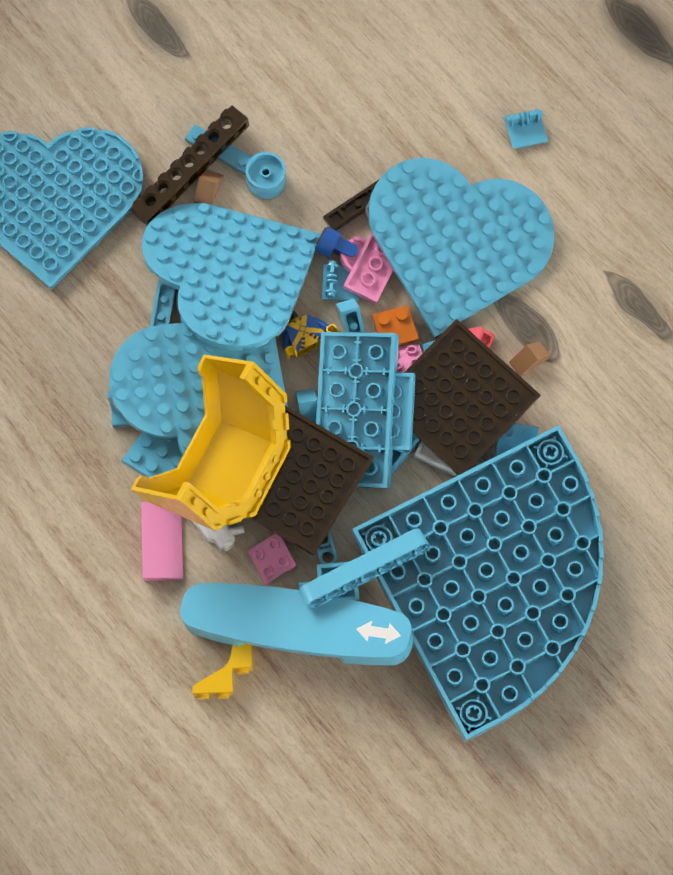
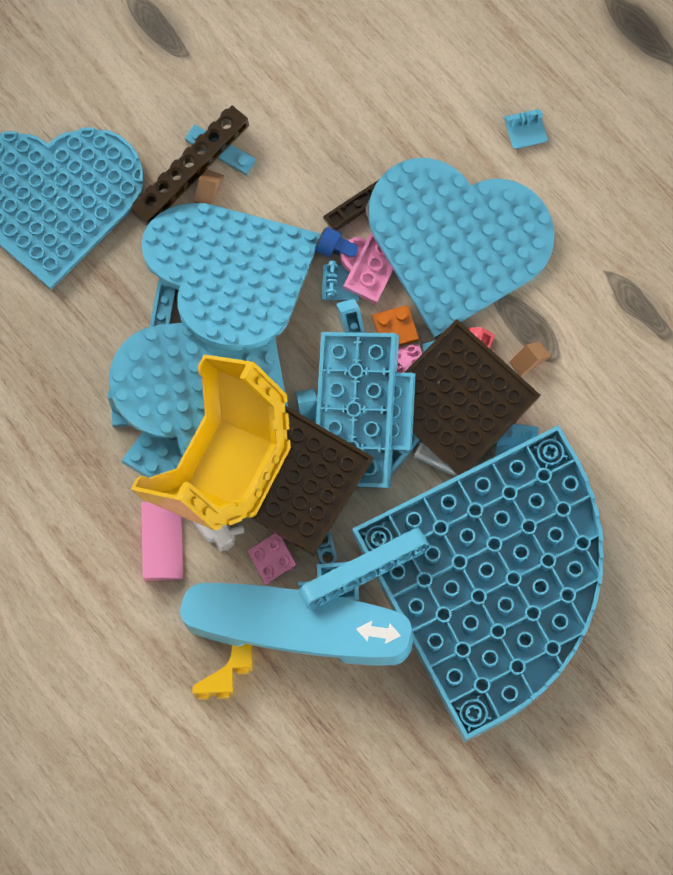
(265, 175): medium azure wheel -> none
(304, 334): torso -> none

